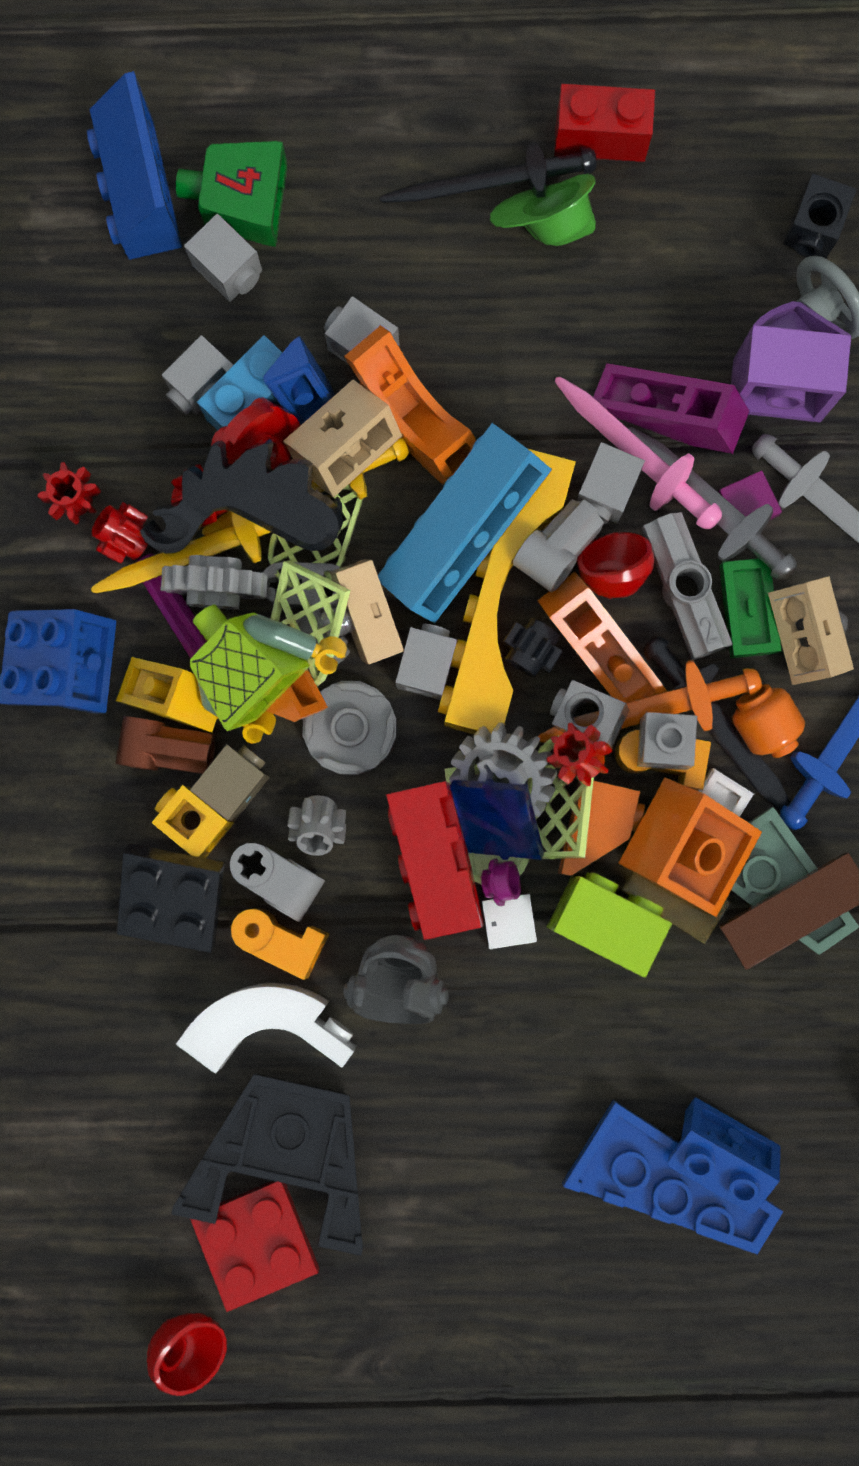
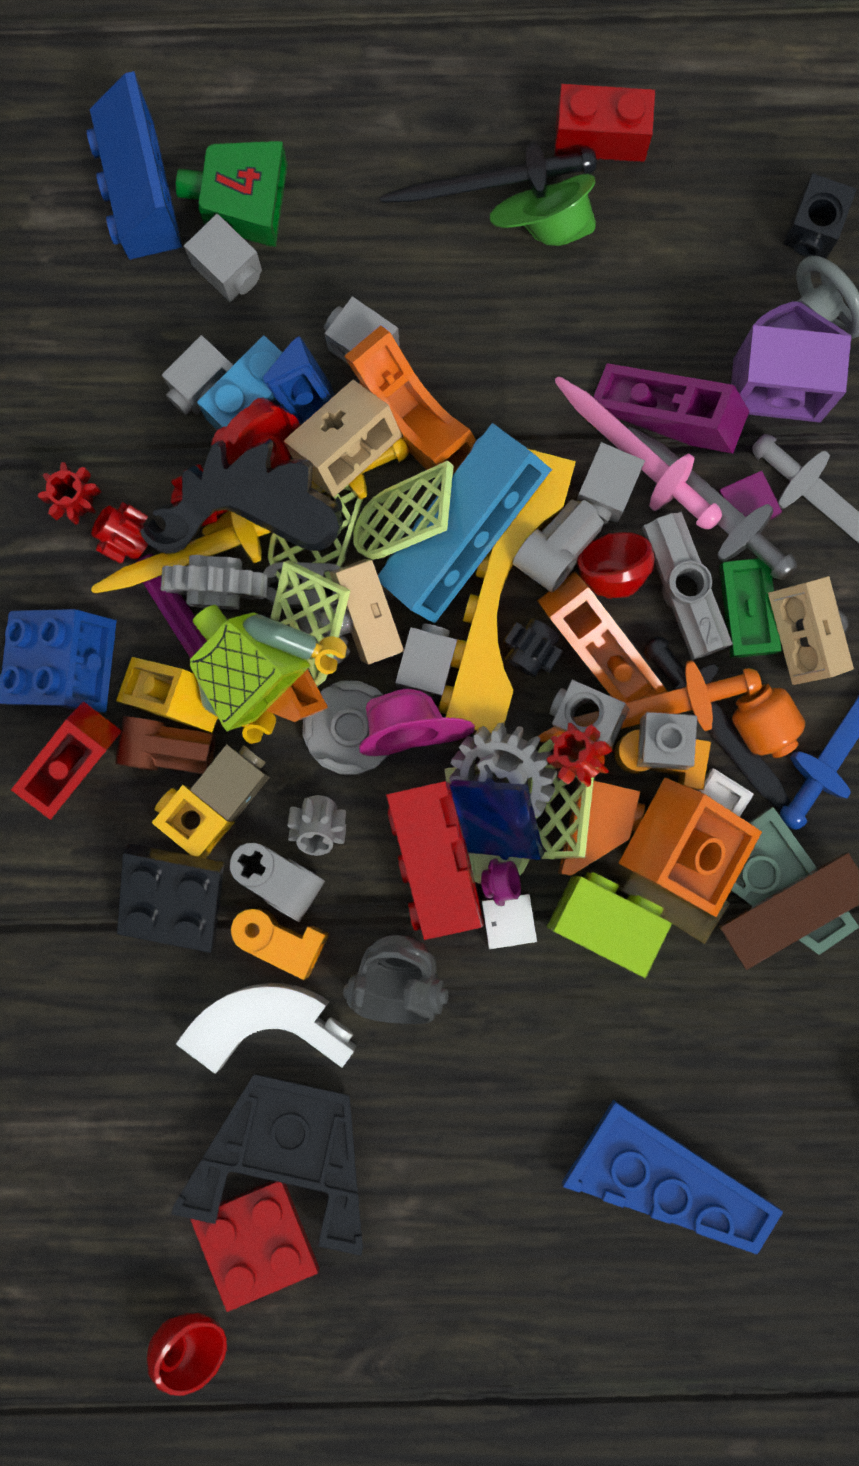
(66, 760): none -> red brick
(408, 721): none -> dark pink piece
(443, 474): none -> yellowish green window
(726, 1157): blue bracket -> none

